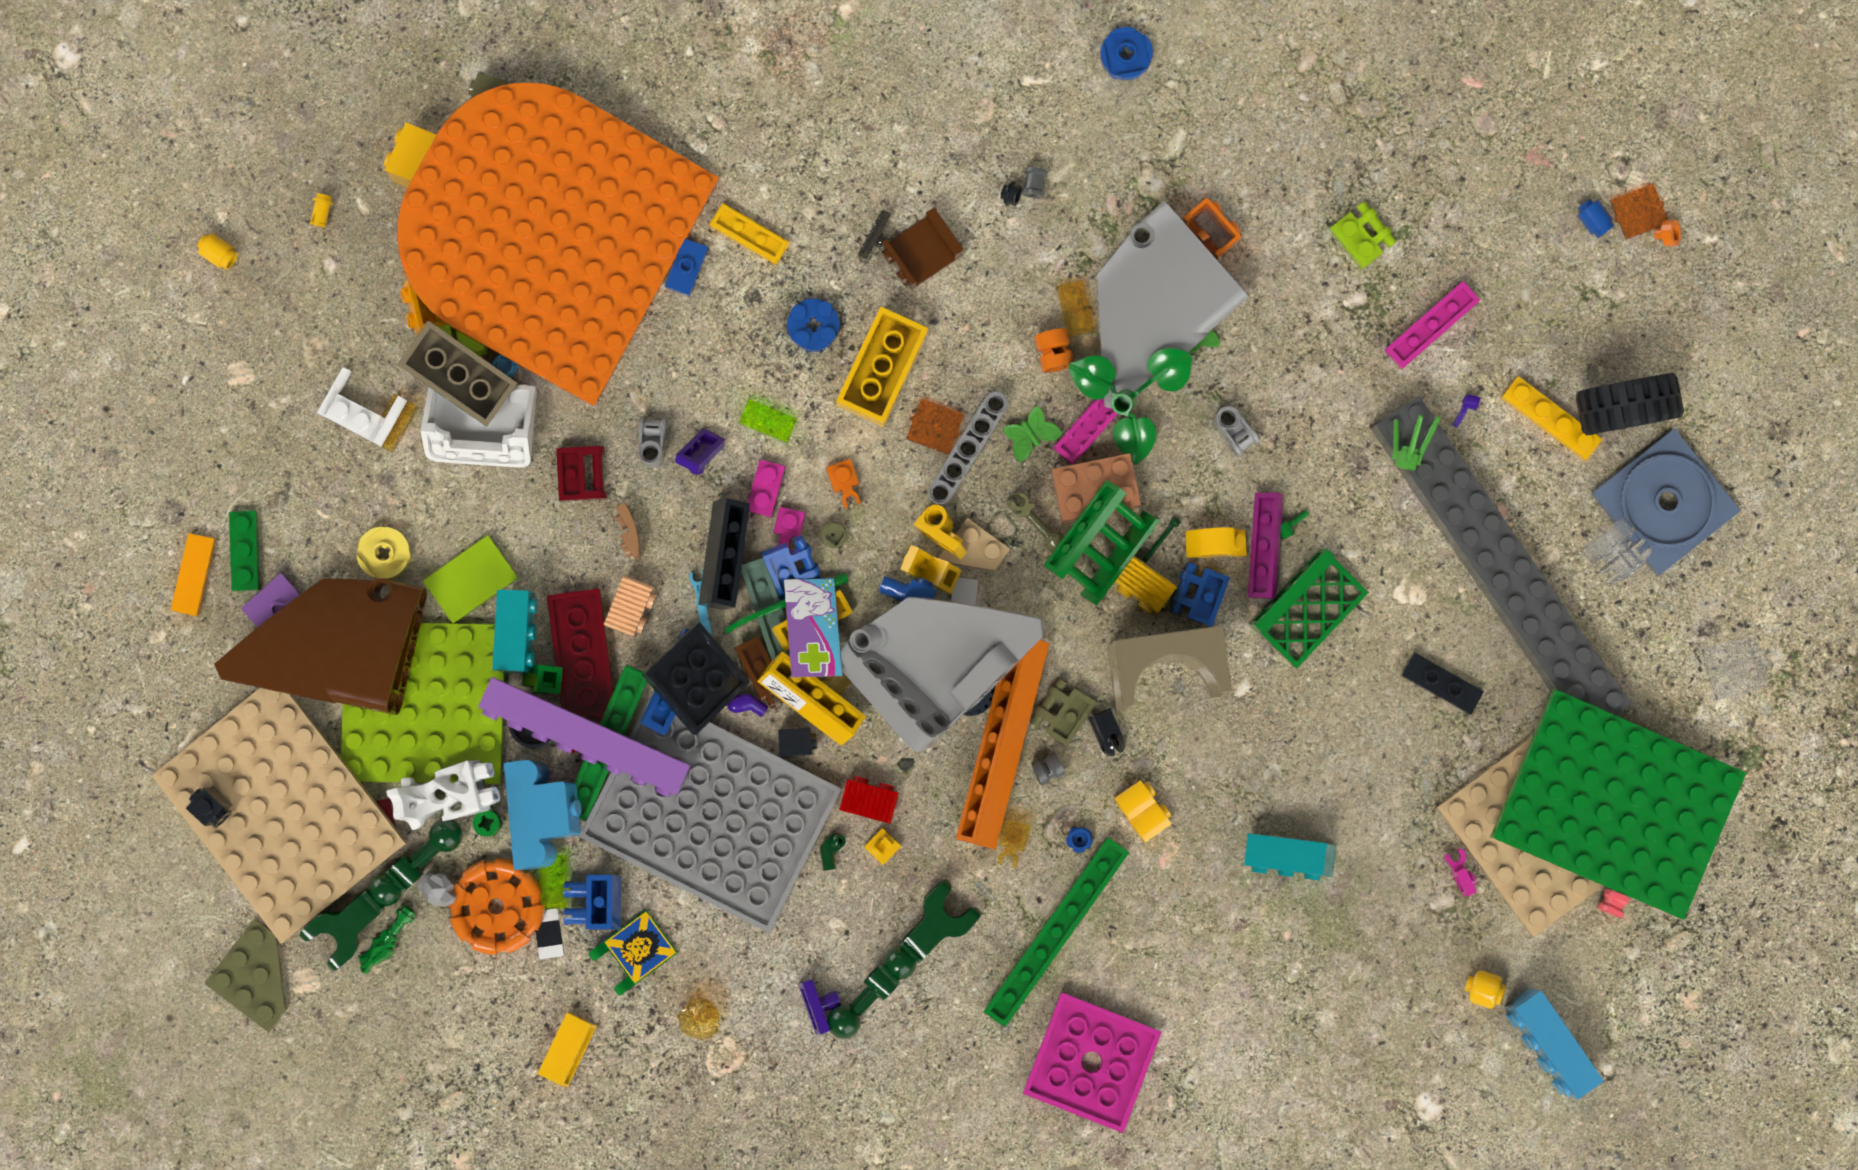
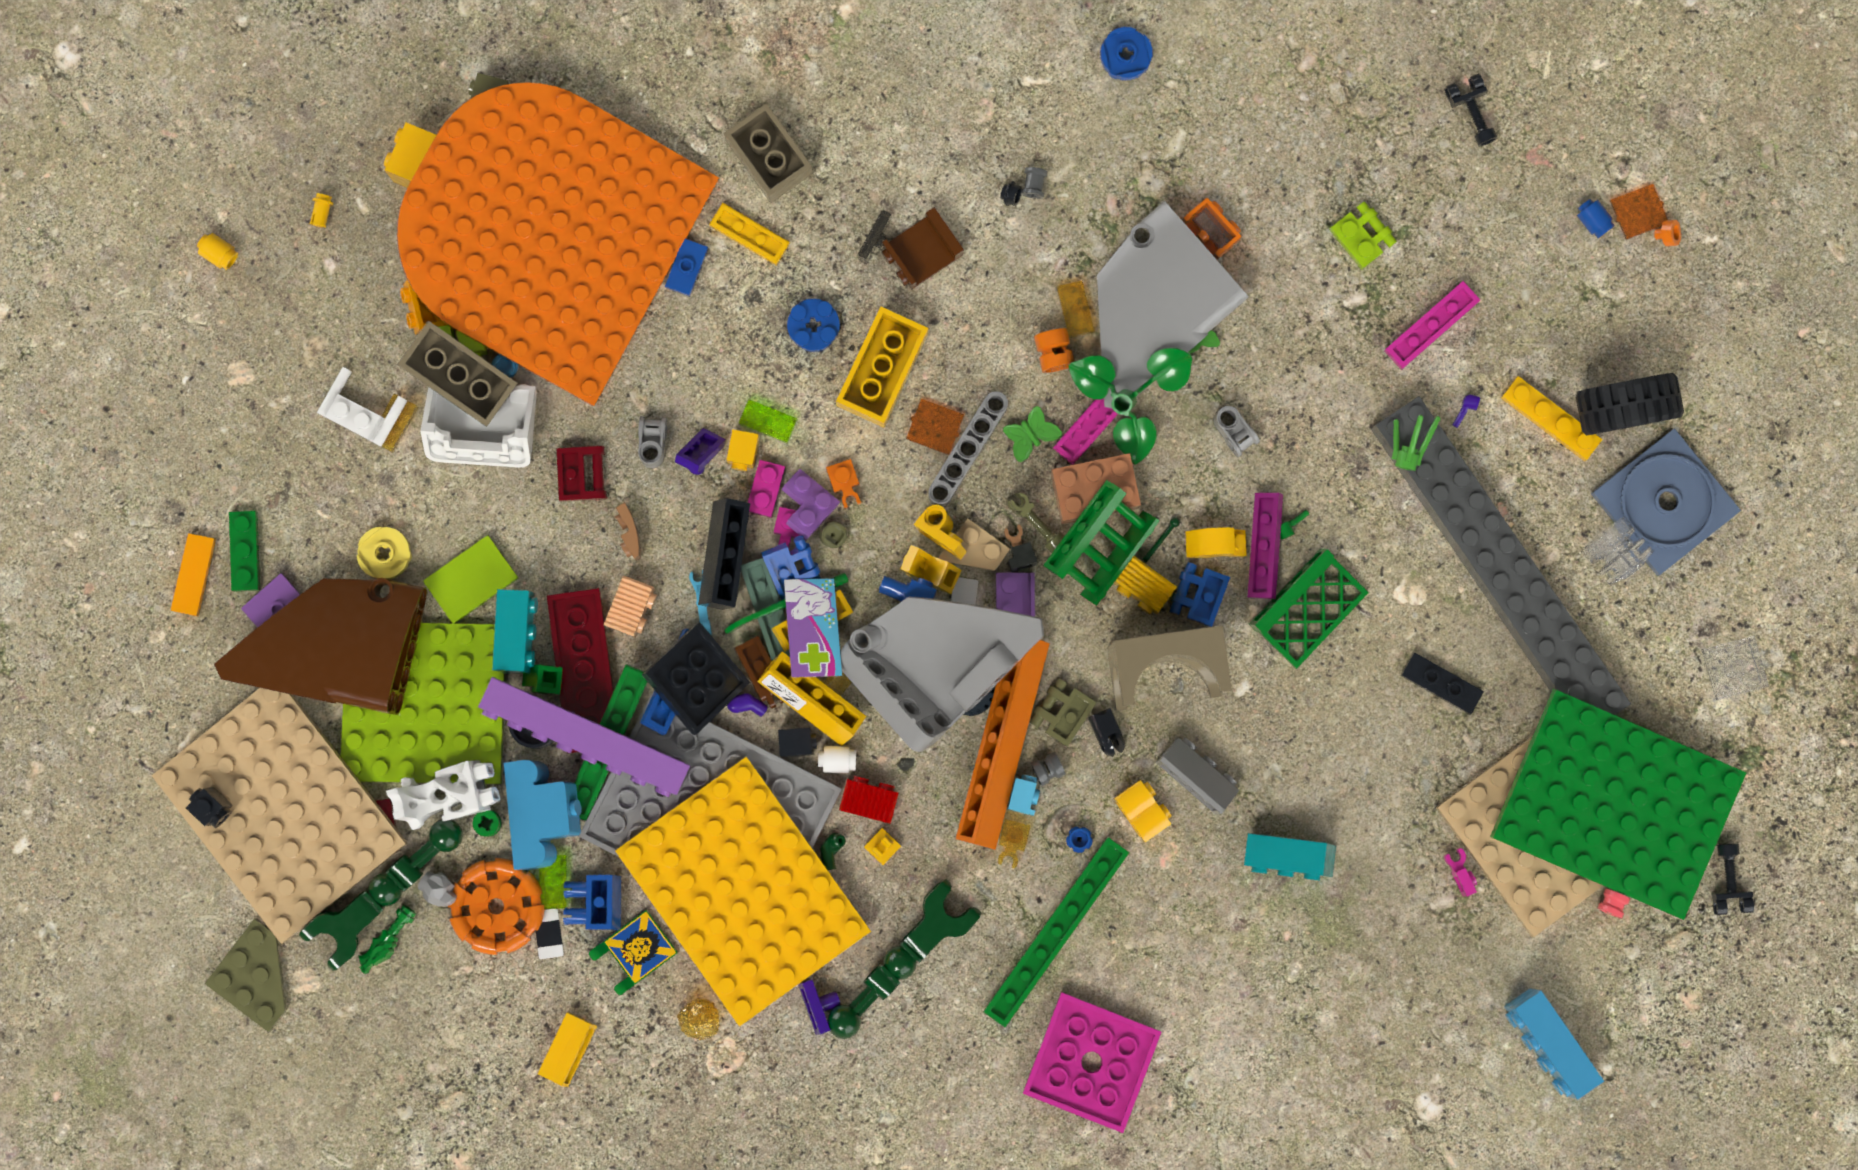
(742, 450): none -> yellow brick
(743, 891): none -> yellow plate
(768, 153): none -> dark tan brick
(814, 503): none -> medium lavender plate
(837, 759): none -> white brick
(1016, 592): none -> medium lavender plate
(1022, 553): none -> pearl dark grey piece
(1024, 795): none -> medium azure brick
(1198, 775): none -> light grey slope
(1485, 134): none -> black bar
(1485, 989): yellow head -> none
(1746, 902): none -> black bar

